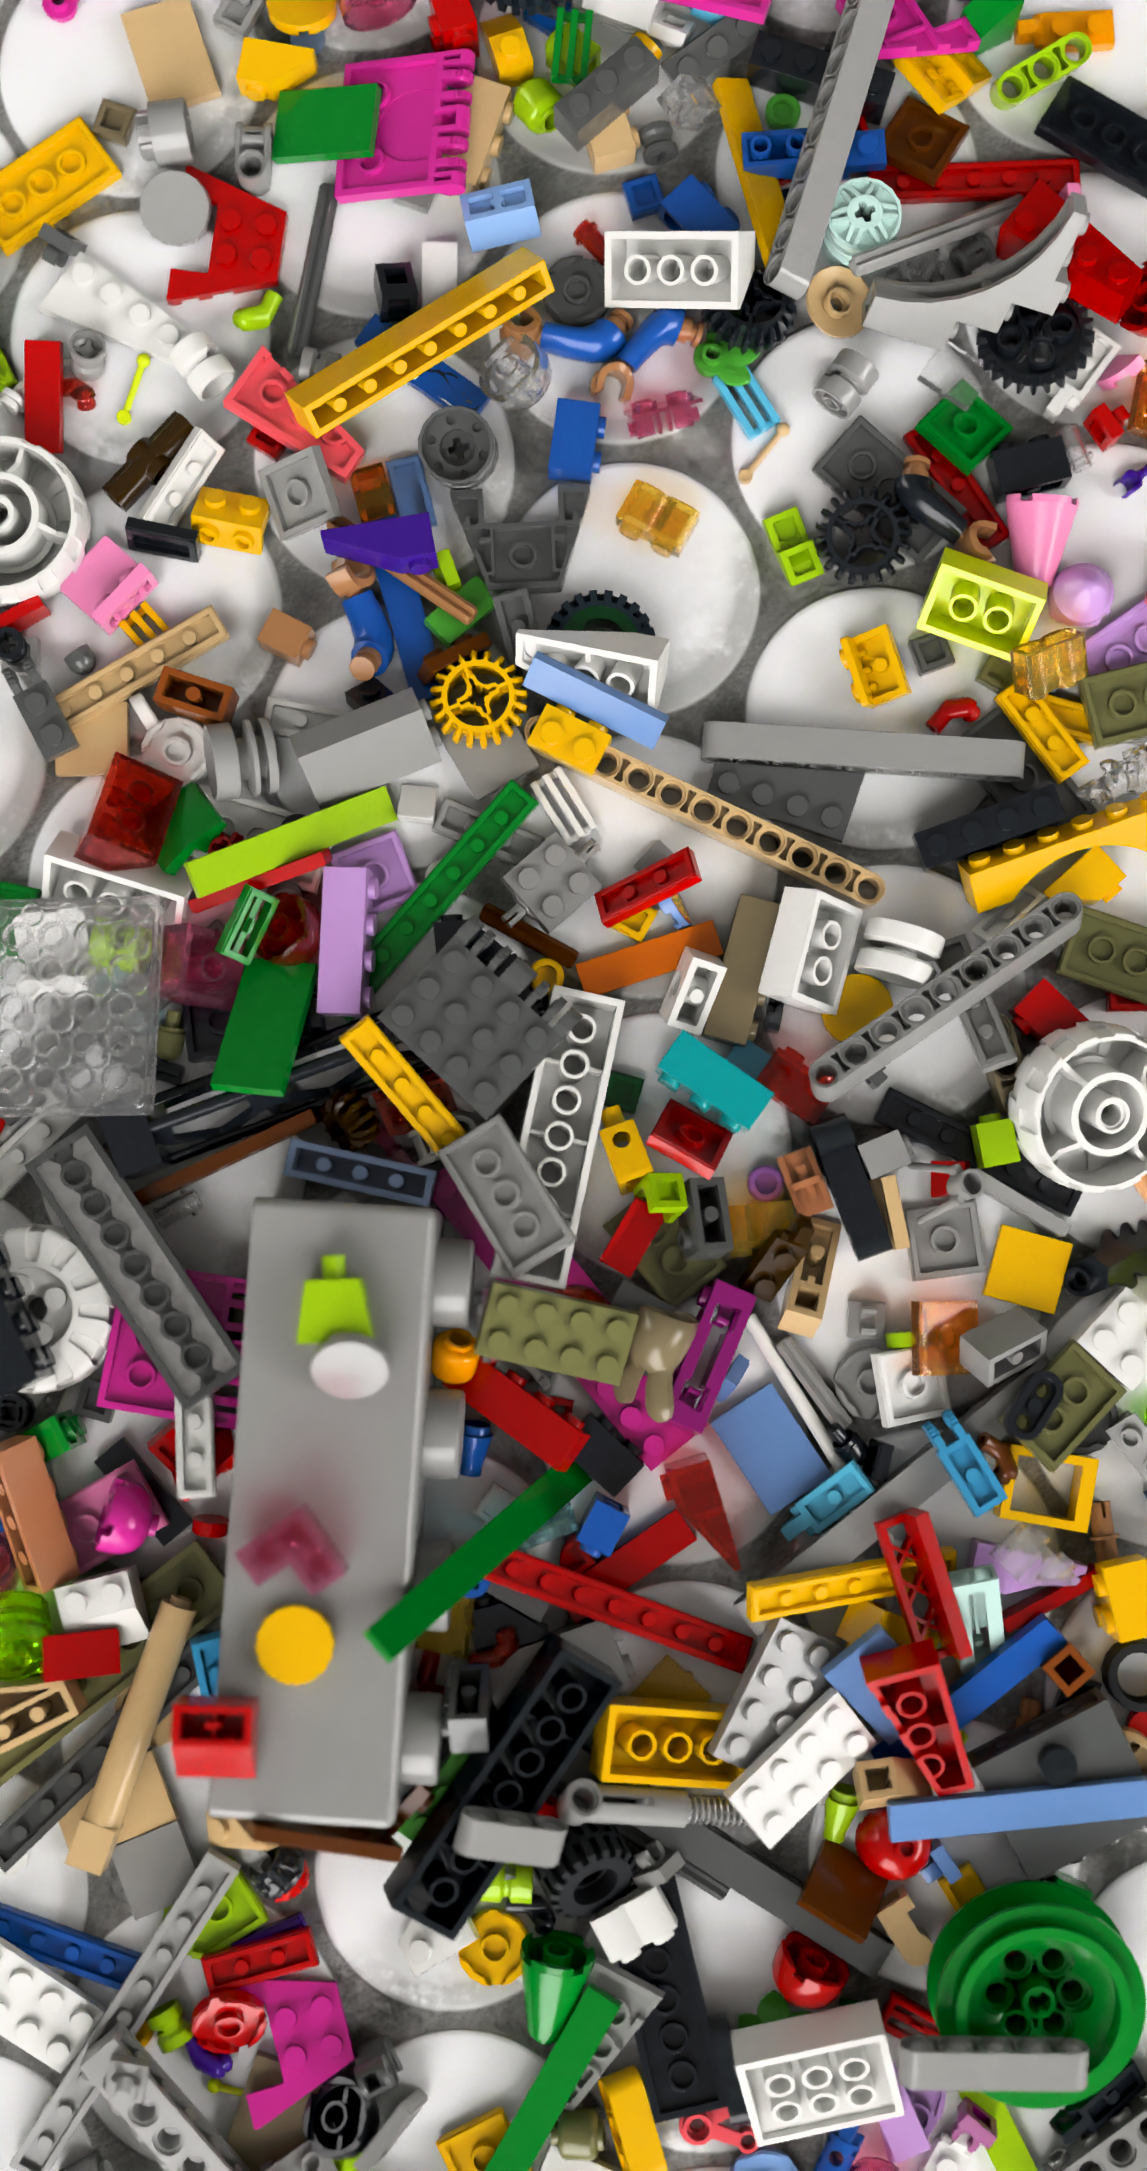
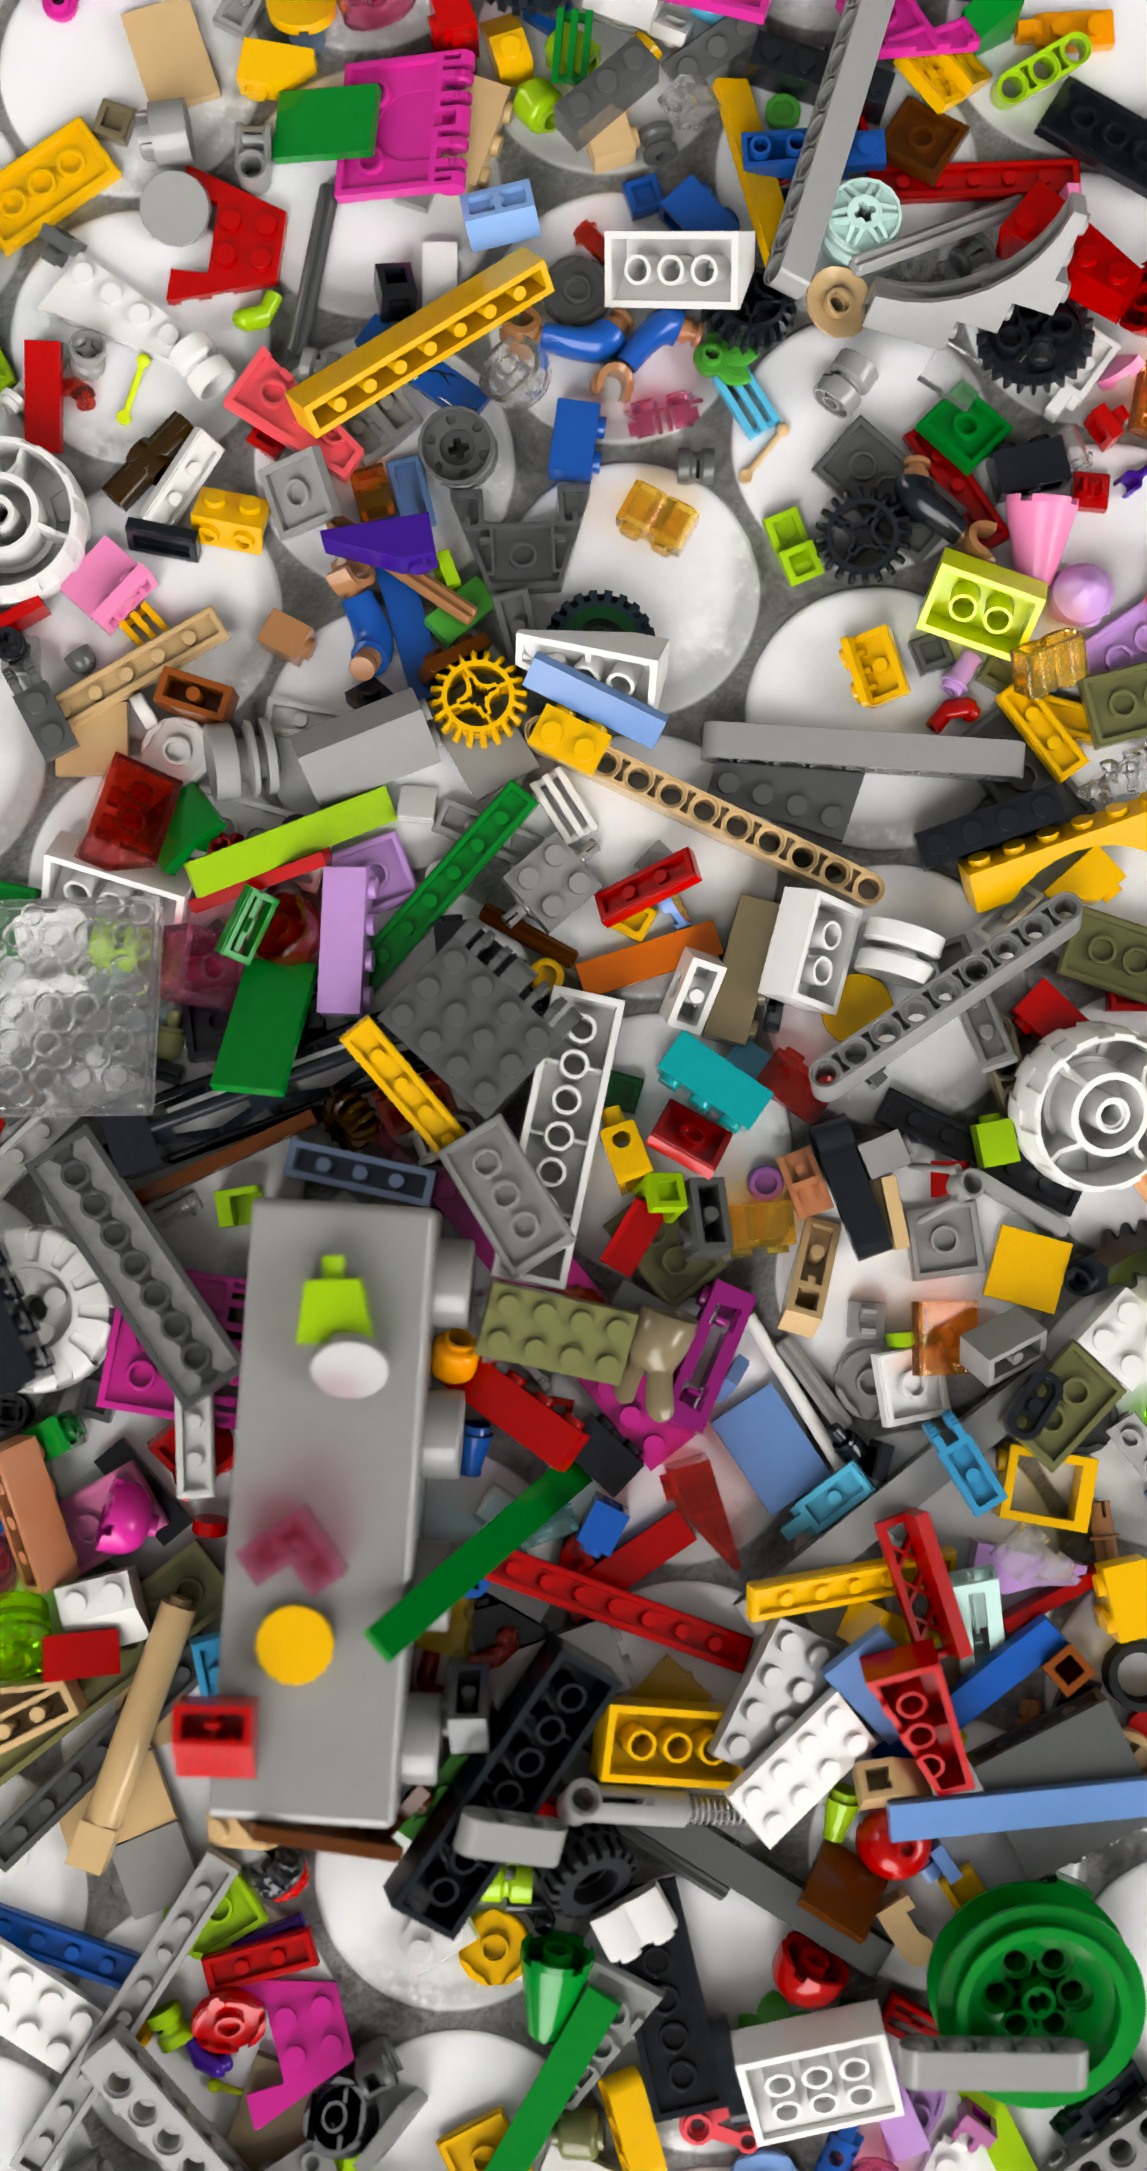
(127, 2078): light grey tile -> none
(236, 1204): none -> lime panel
(383, 426): none -> light grey slope
(656, 1866): light grey tile -> none
(687, 463): none -> dark grey wheel
(777, 1259): dark brown hinge -> none
(956, 680): none -> lavender pin
(1007, 1467): reddish brown arm -> none
(1057, 1764): black tile -> none
(1091, 490): none -> red tile

